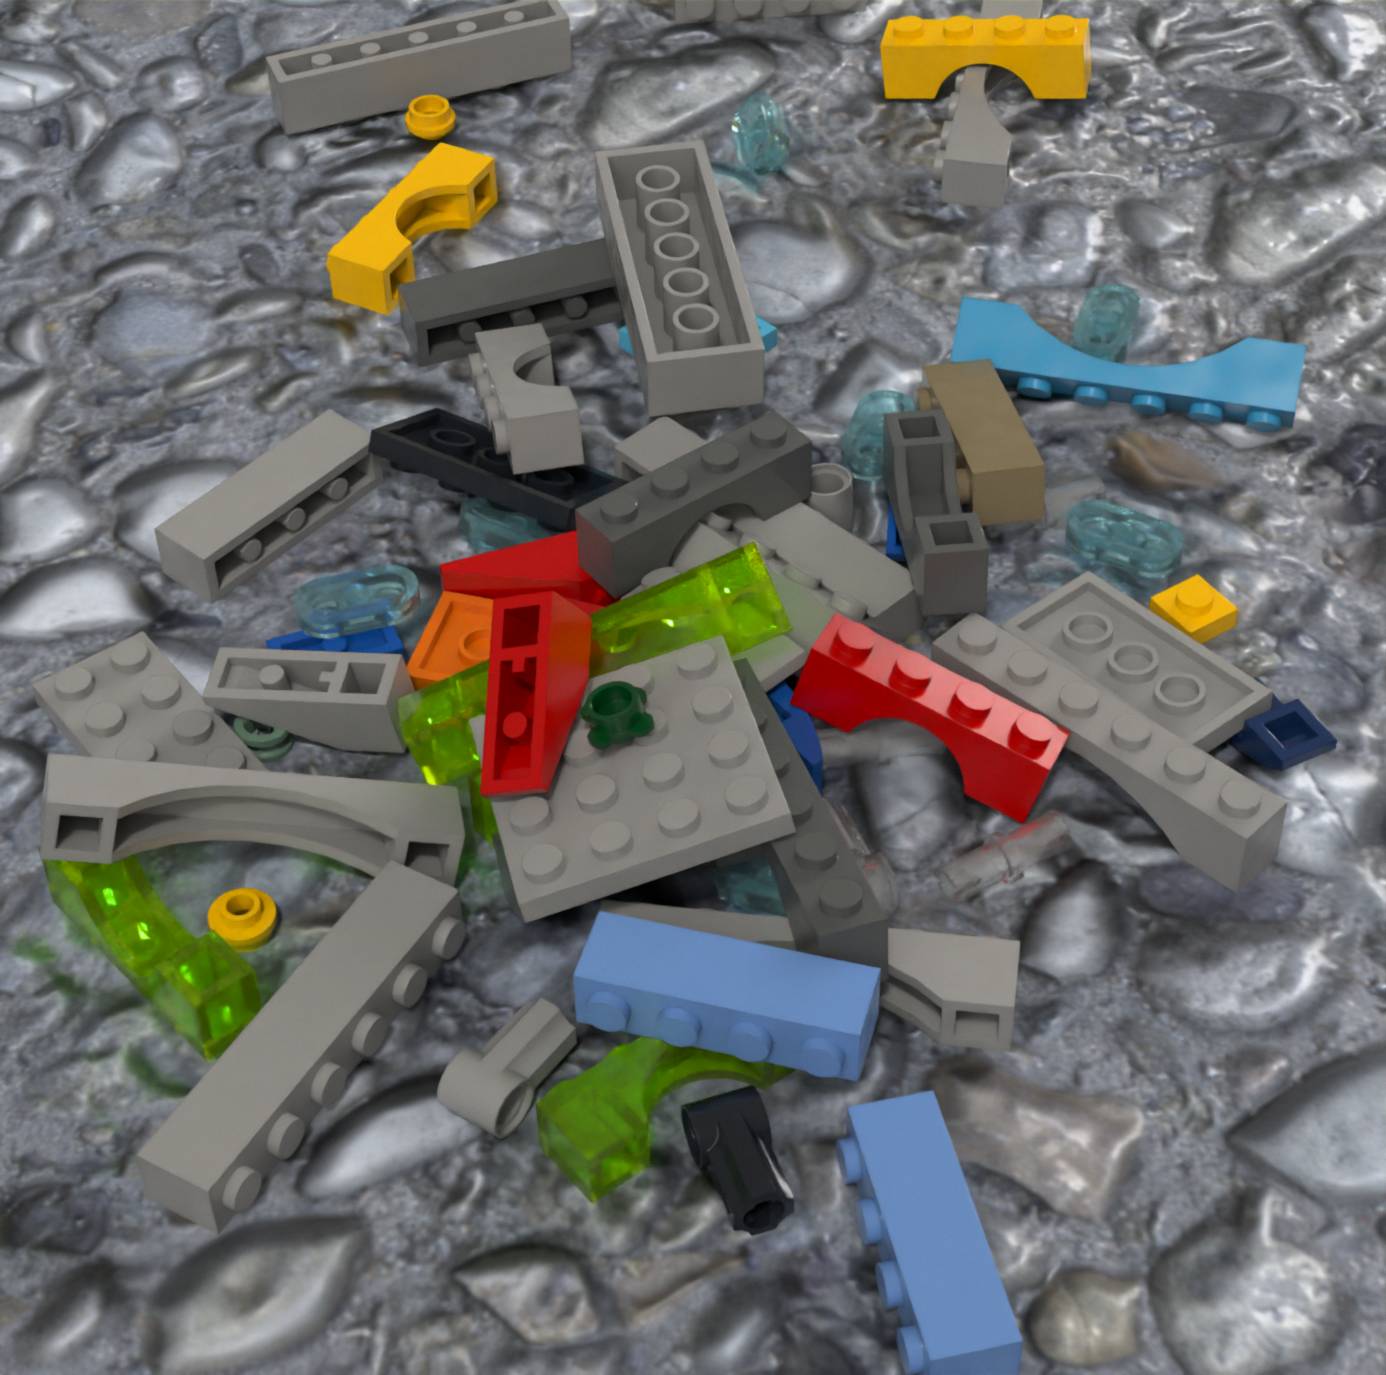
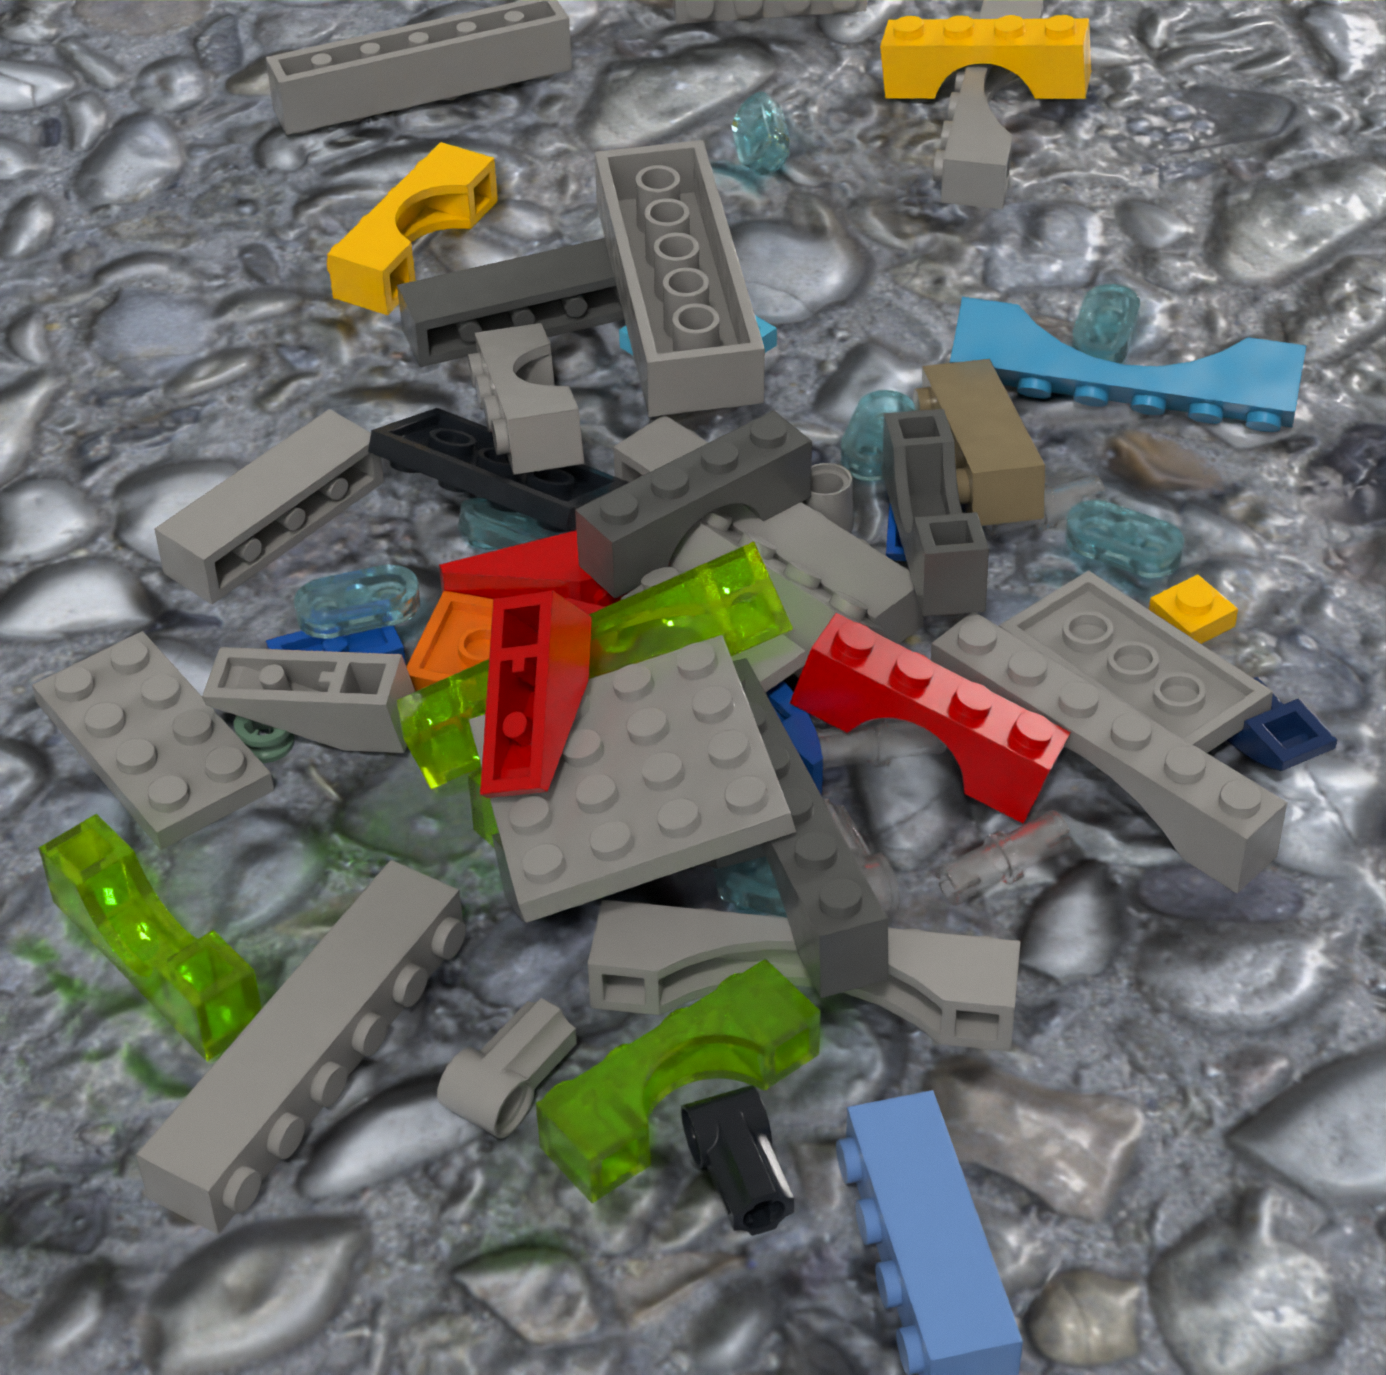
(125, 807): light grey arch -> none
(243, 918): yellow plate -> none
(430, 117): yellow plate -> none
(616, 714): dark green plate -> none
(727, 995): medium blue brick -> none

